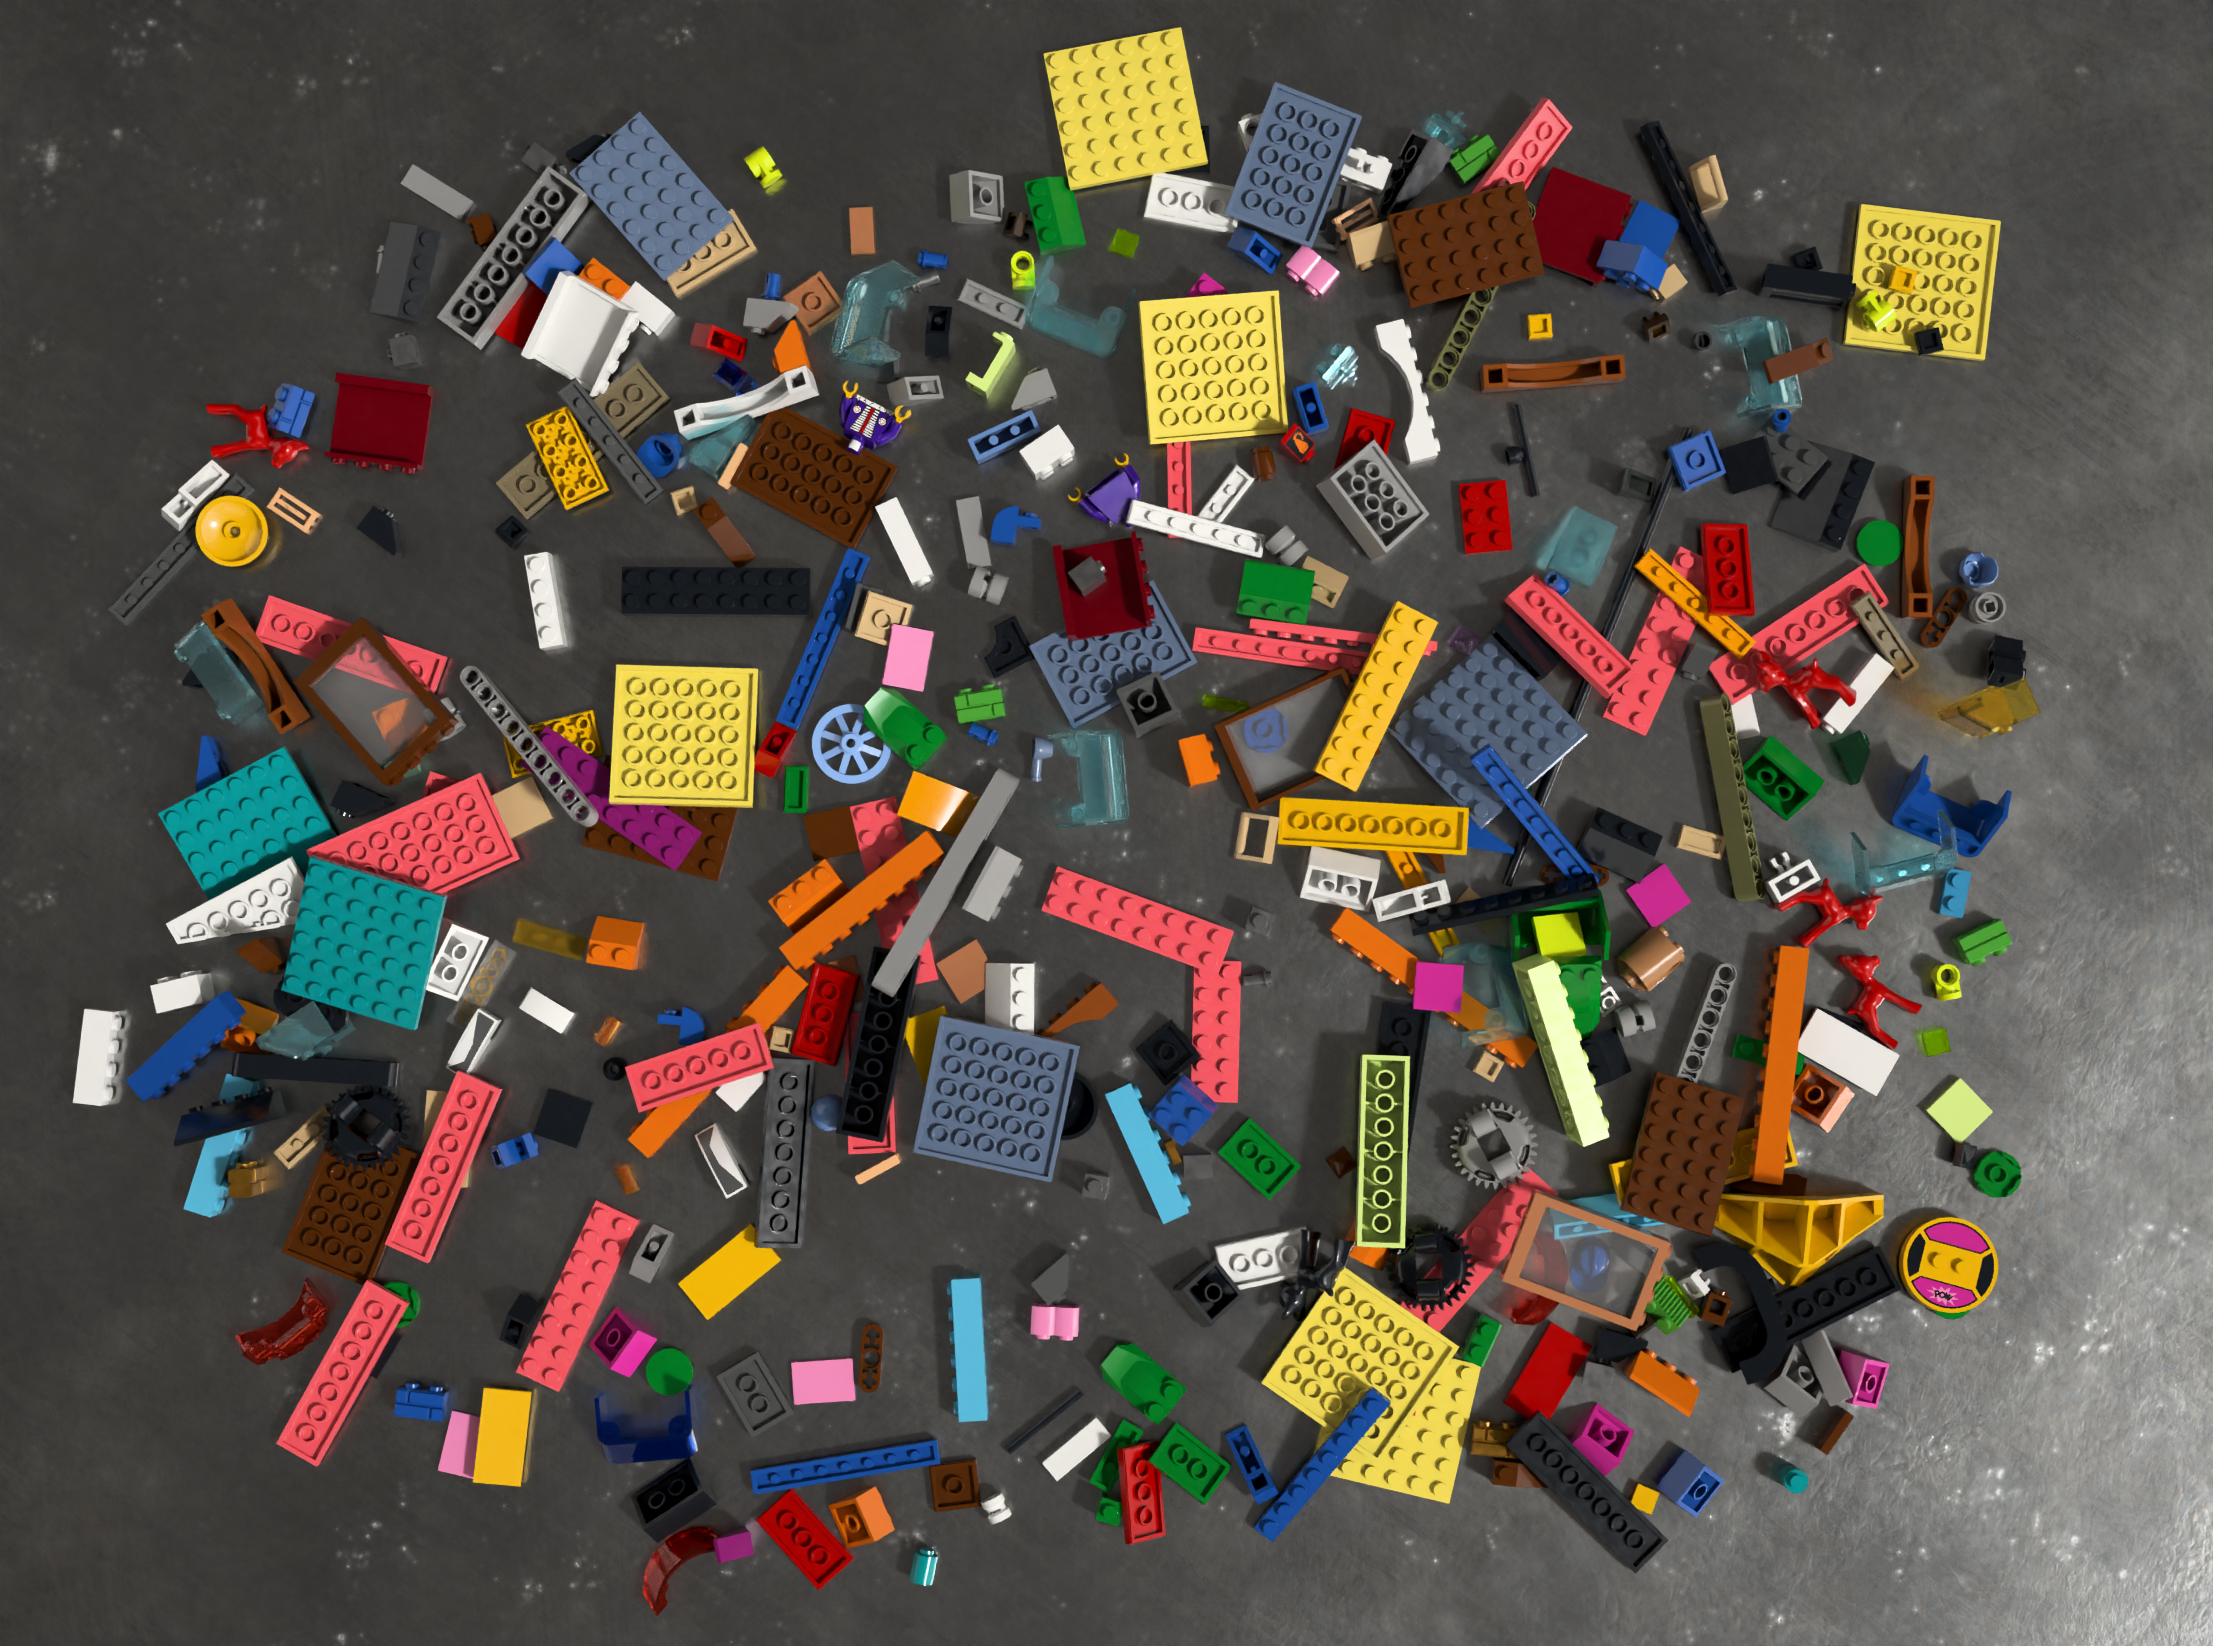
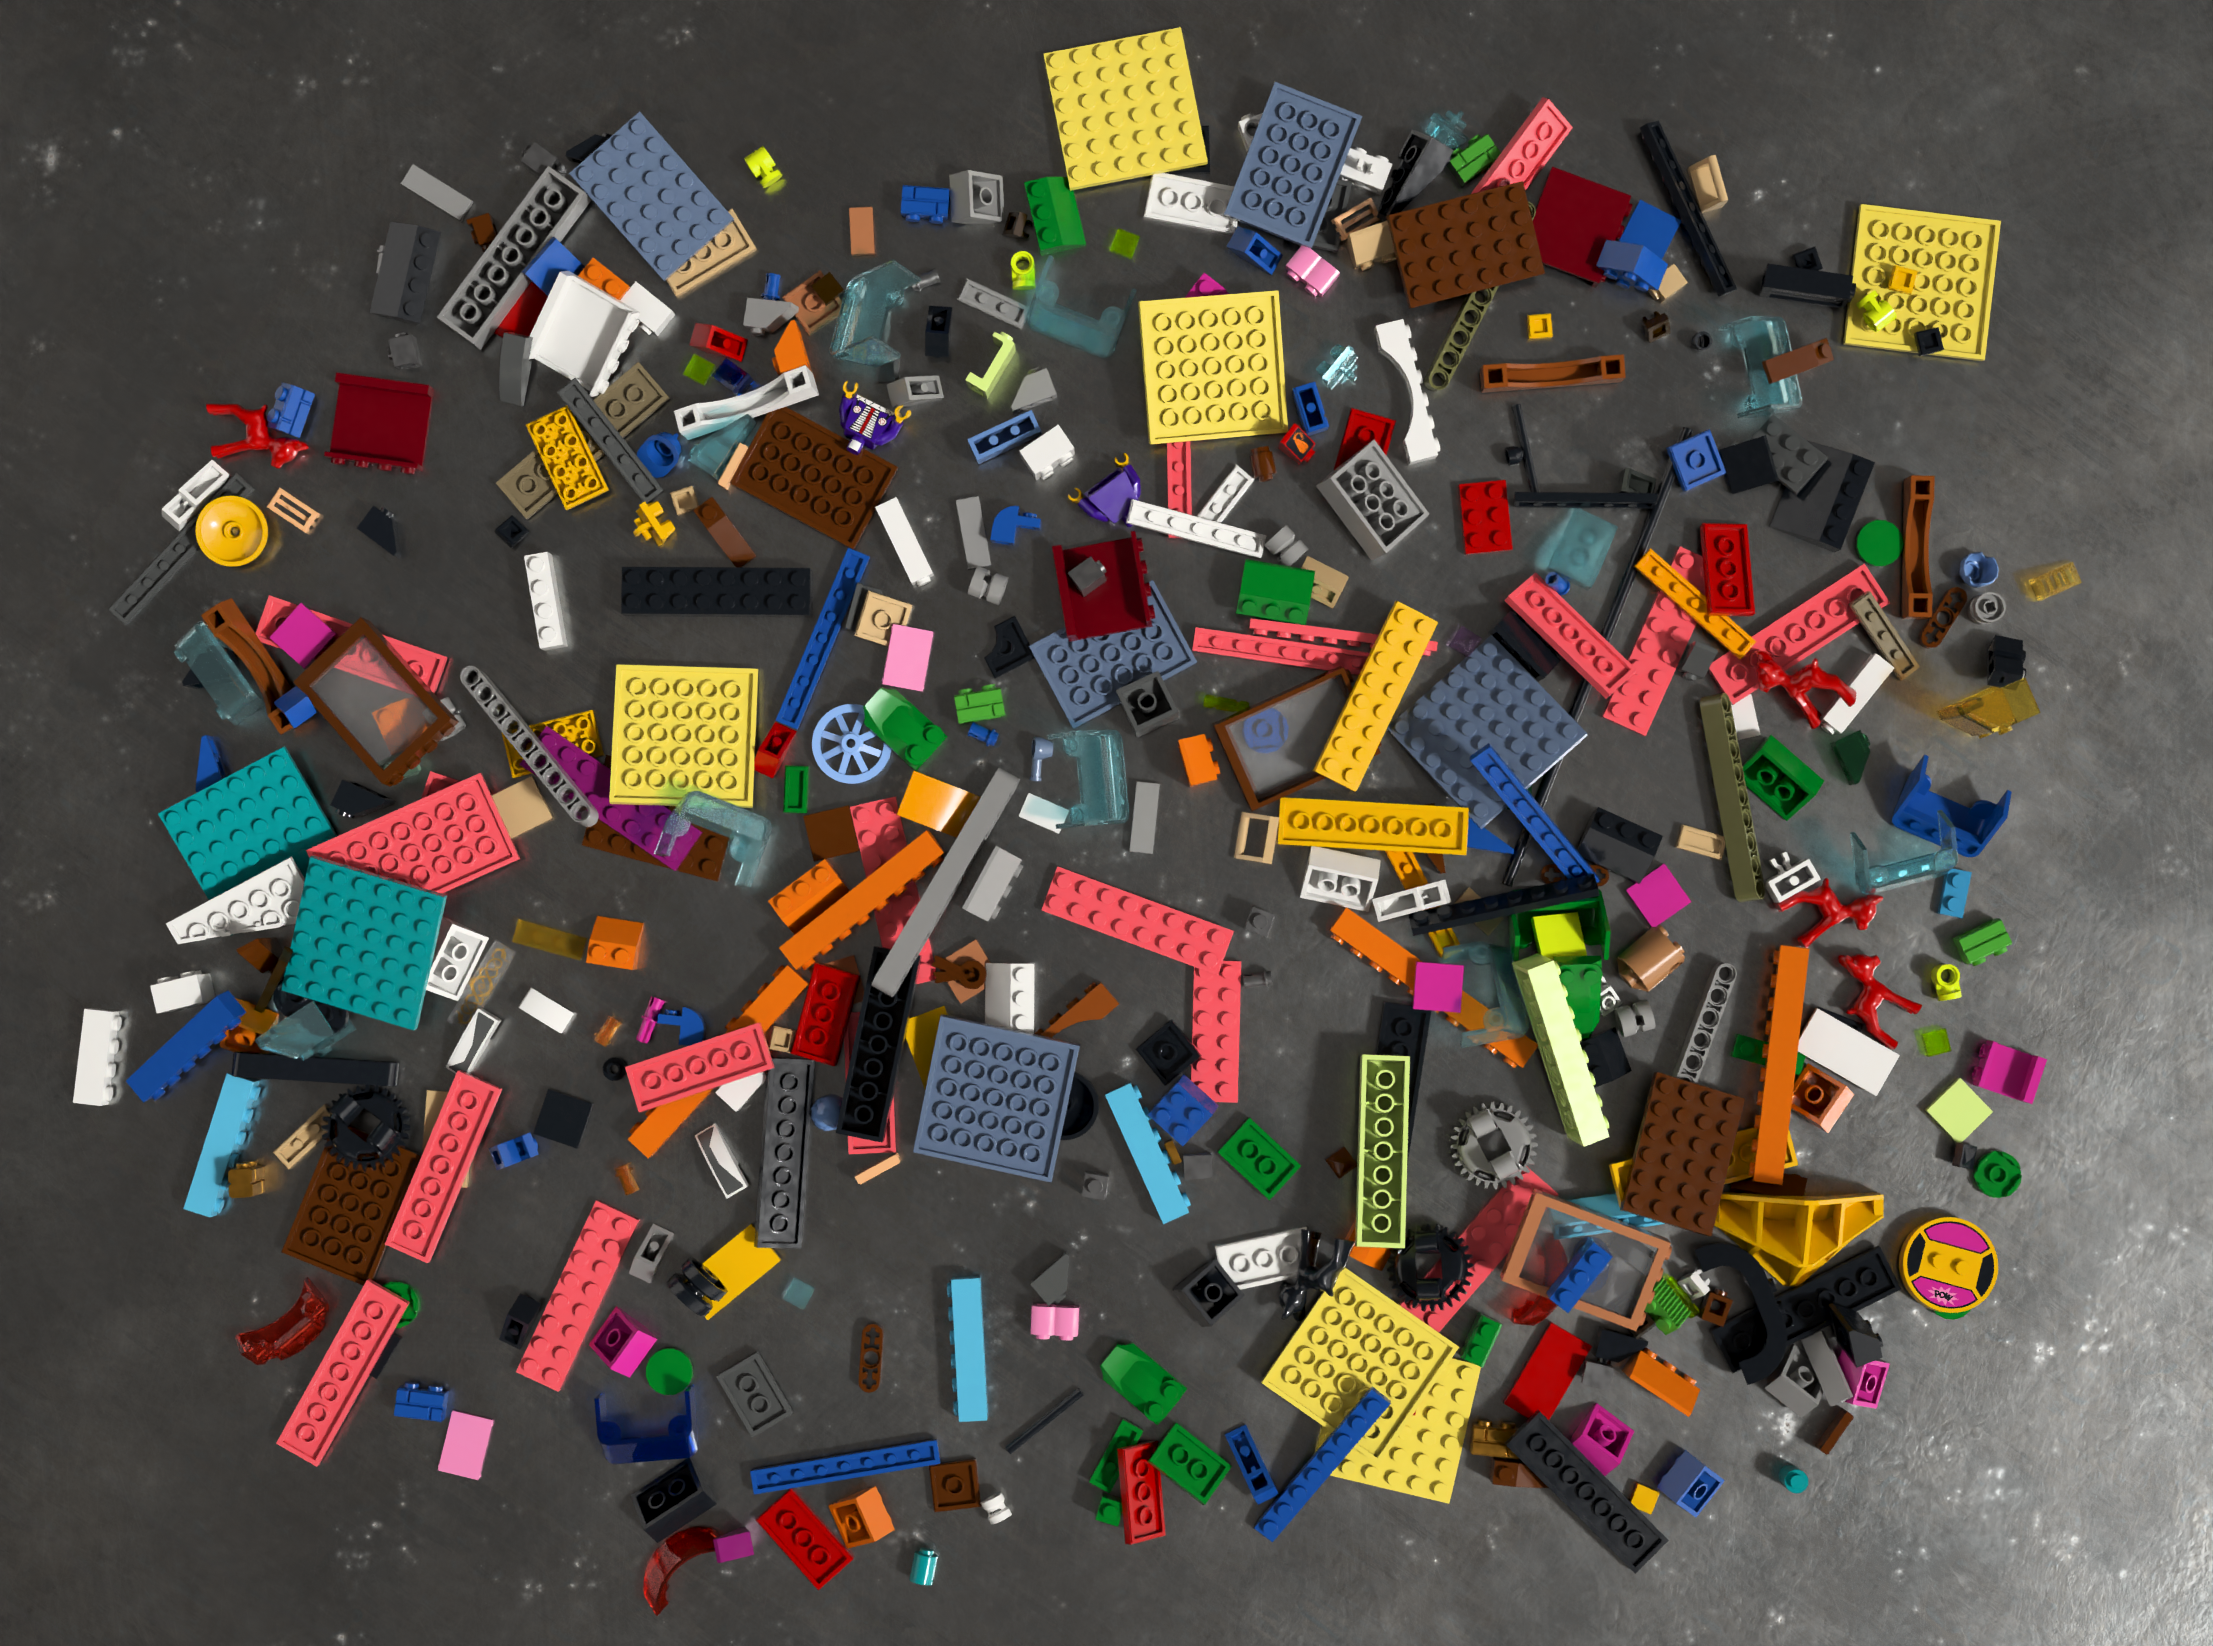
(230, 1116): black slope -> none
(274, 979): none -> dark brown tile
(295, 706): none -> blue panel
(303, 636): none -> dark pink tile
(502, 1436): yellow tile -> none
(514, 367): none -> dark grey slope
(648, 524): none -> yellow hips
(650, 1019): none -> dark pink axle
(696, 1287): none -> black wheel
(699, 369): none -> clear neon green tile
(745, 828): none -> clear light blue windscreen
(799, 1293): none -> clear light blue tile
(823, 1381): bright pink piece -> none
(828, 288): none -> dark brown tile
(925, 203): none -> blue brick
(932, 259): blue pin -> none
(970, 974): none -> reddish brown piece
(1043, 812): none -> white sticker
(1076, 1448): white tile -> none
(1144, 817): none -> light grey tile
(1488, 1066): tan tile -> none
(1579, 1274): none -> blue brick
(1585, 500): none -> black tile
(1781, 420): blue pin -> none
(1855, 1335): none -> black slope
(2008, 1071): none -> dark pink panel
(2039, 589): none -> clear yellow slope

